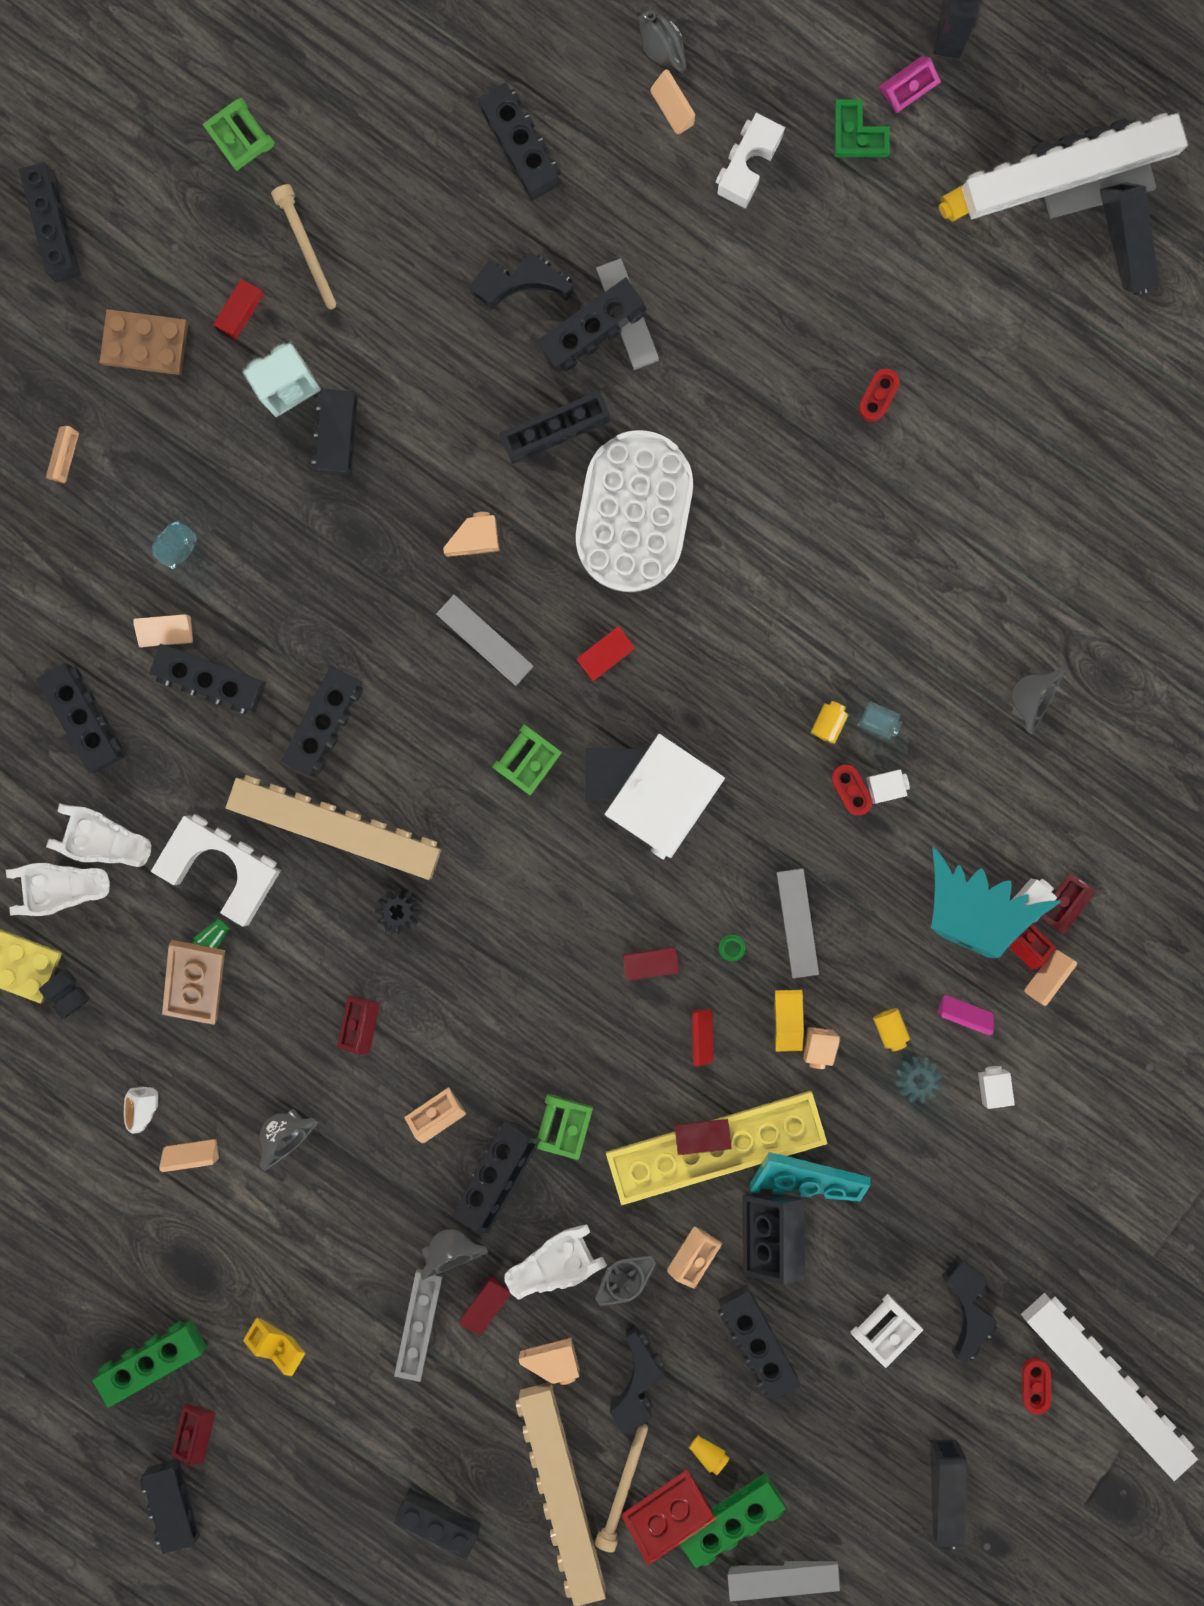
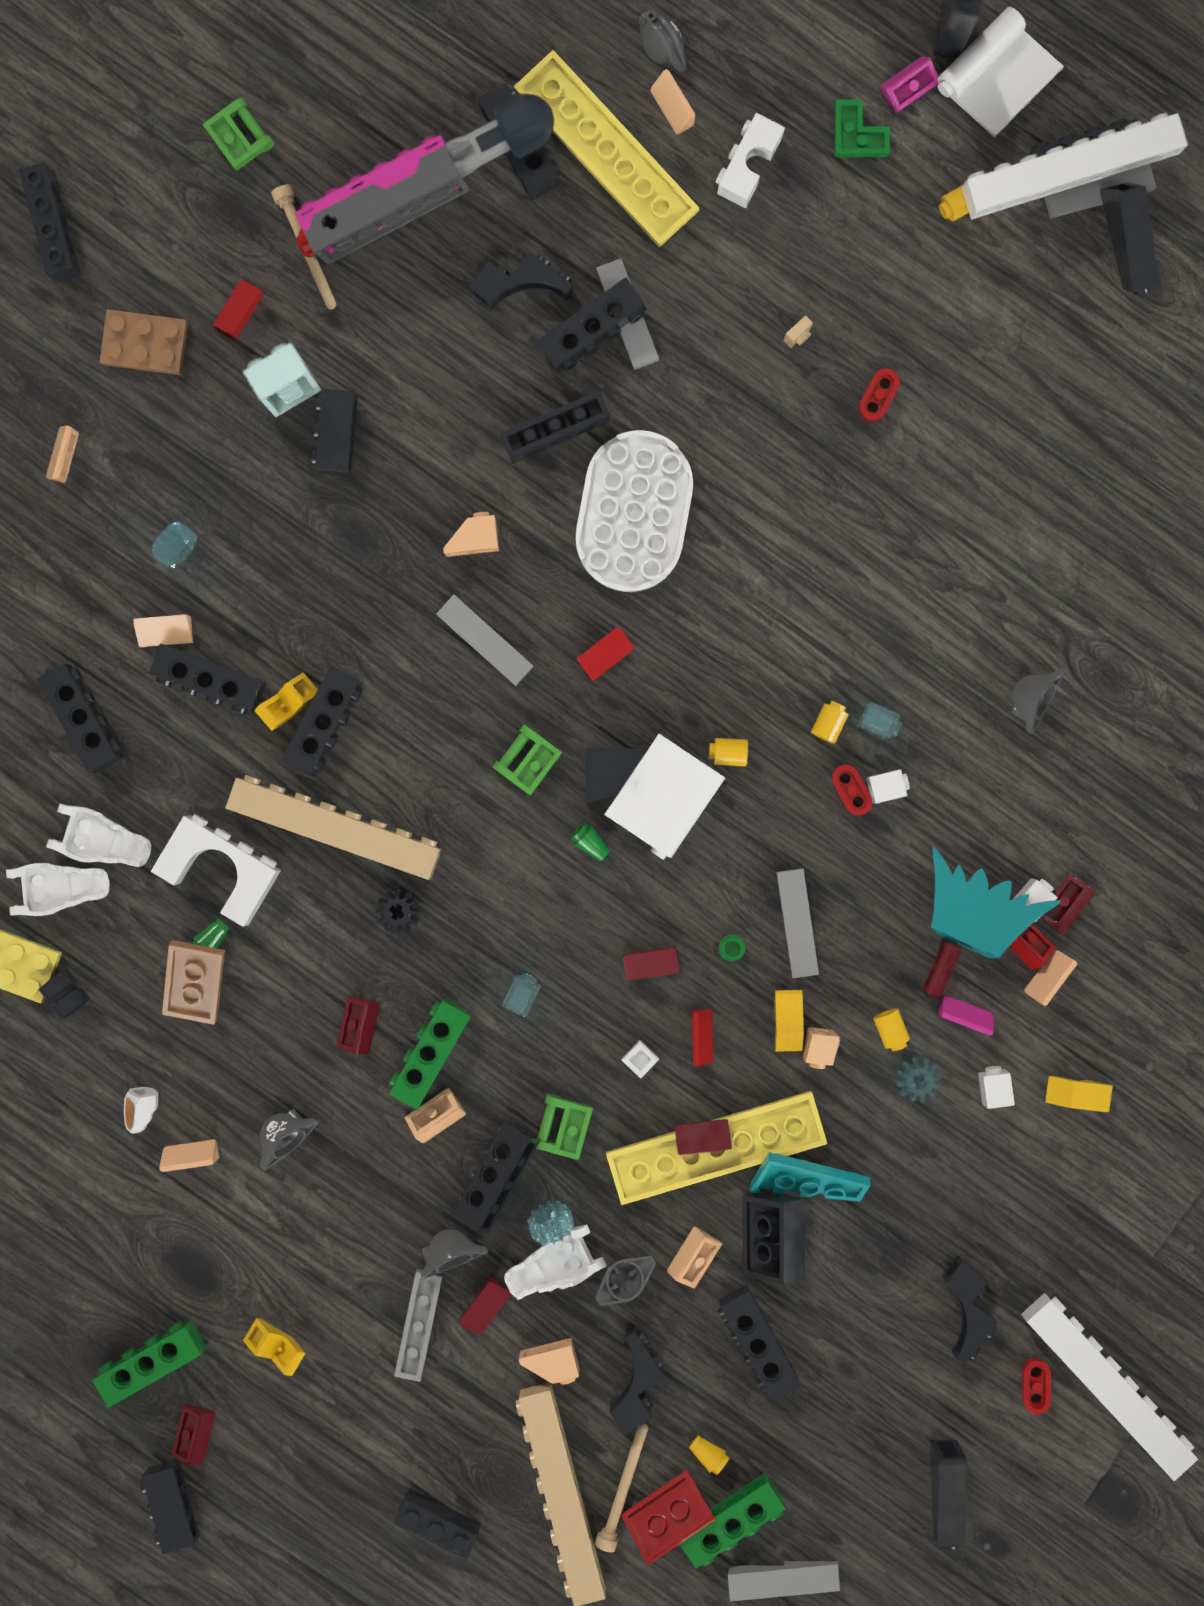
(287, 702): none -> yellow slope
(414, 1092): none -> green brick
(417, 181): none -> piece
(521, 994): none -> clear light blue brick
(550, 1223): none -> clear light blue gear
(589, 841): none -> green cone
(609, 150): none -> light yellow plate
(640, 1059): none -> white tile
(729, 752): none -> yellow brick
(799, 333): none -> tan plate
(893, 1337): white plate -> none
(941, 969): none -> dark red slope
(999, 72): none -> white door
(1079, 1094): none -> yellow slope

